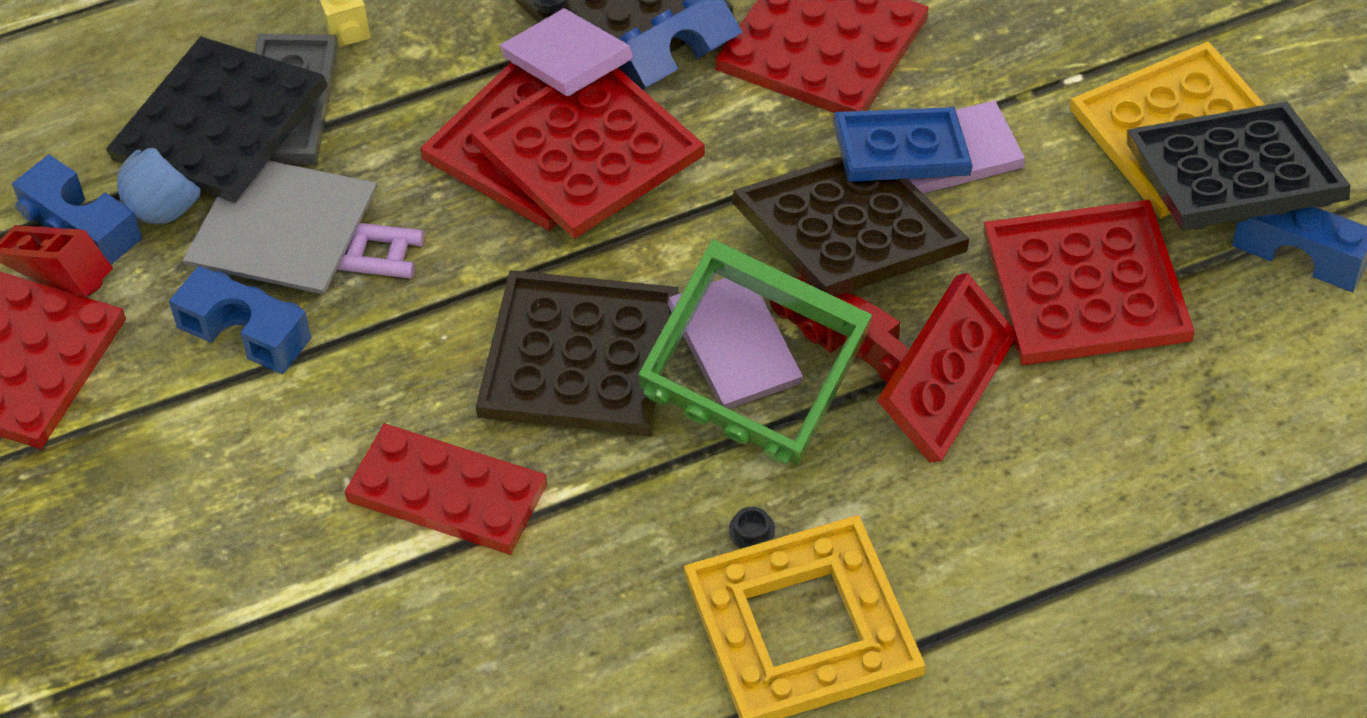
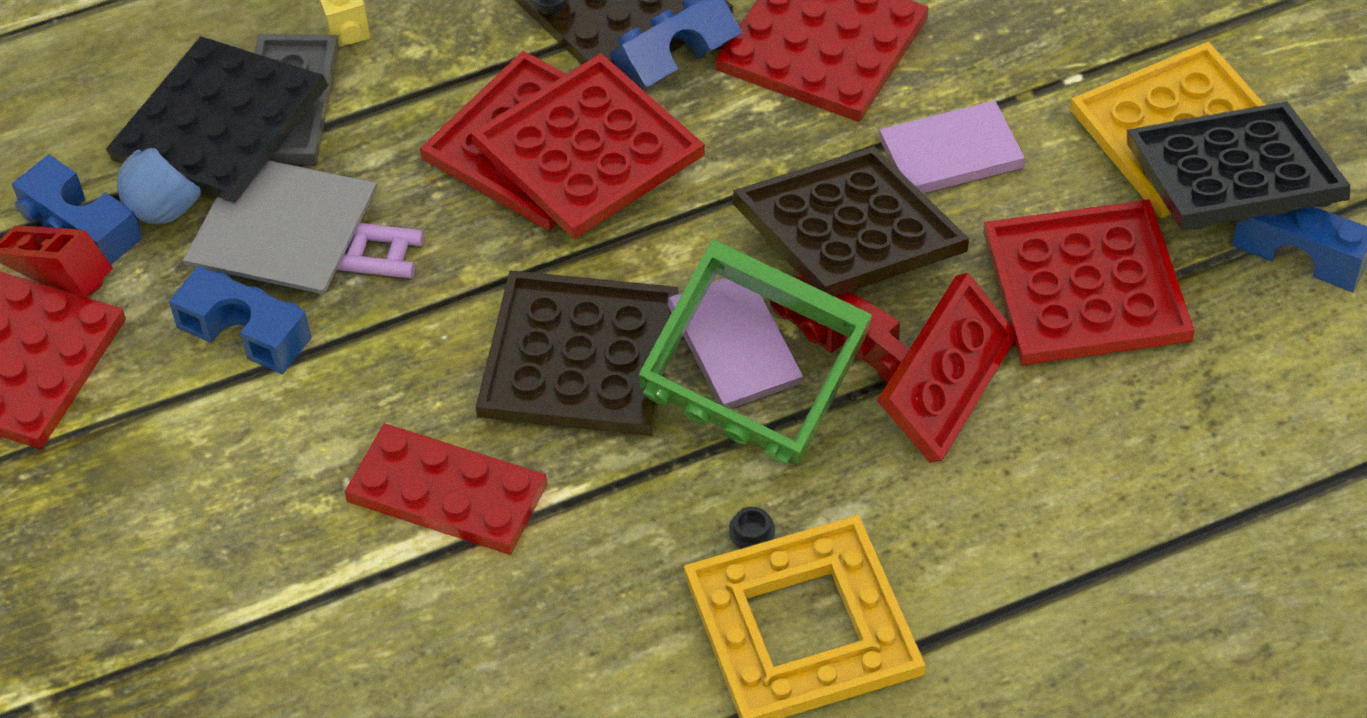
(566, 52): lavender tile -> none
(902, 144): blue tile -> none

